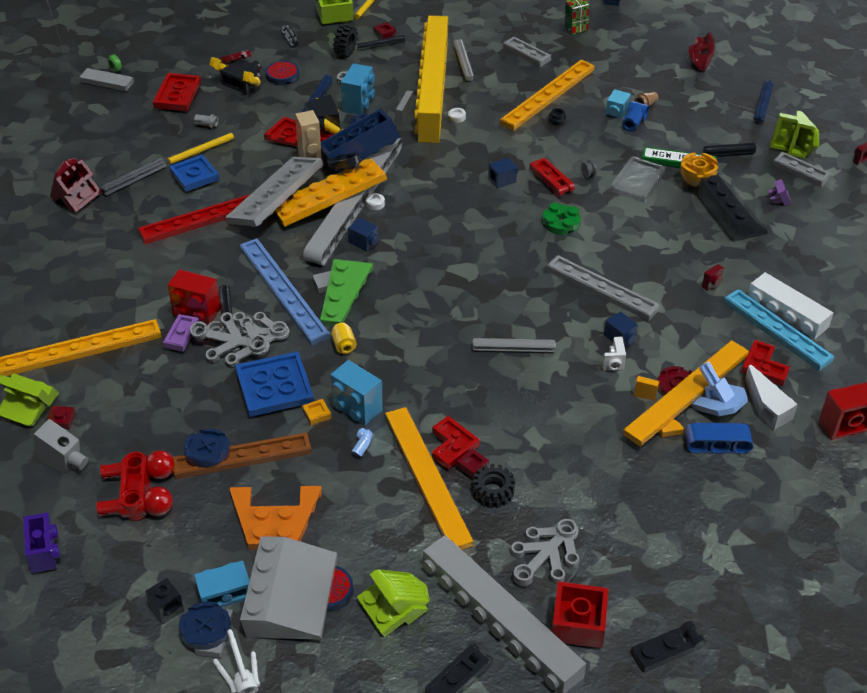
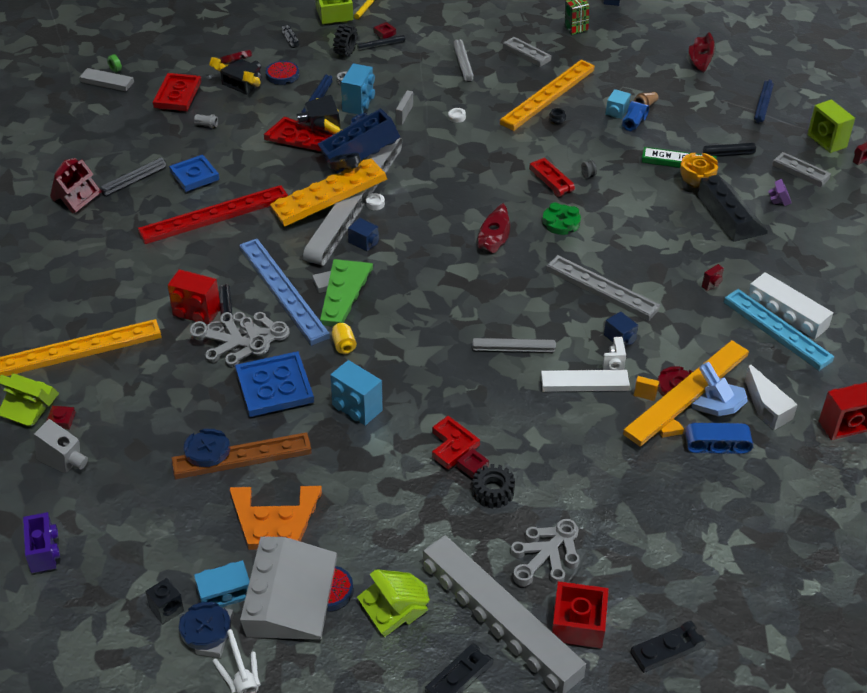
(135, 496): red piece -> none
(180, 333): medium lavender plate -> none
(201, 148): yellow bar -> none
(274, 191): light grey plate -> none
(308, 135): tan brick -> none
(316, 412): light orange tile -> none
(365, 438): light blue arm -> none
(428, 478): light orange tile -> none
(431, 79): yellow brick -> none
(493, 239): none -> dark red piece
(502, 172): dark blue brick -> none
(585, 380): none -> white tile
(637, 179): clear tile -> none
(760, 358): red plate -> none
(795, 135): lime piece -> none
(831, 126): none -> lime brick

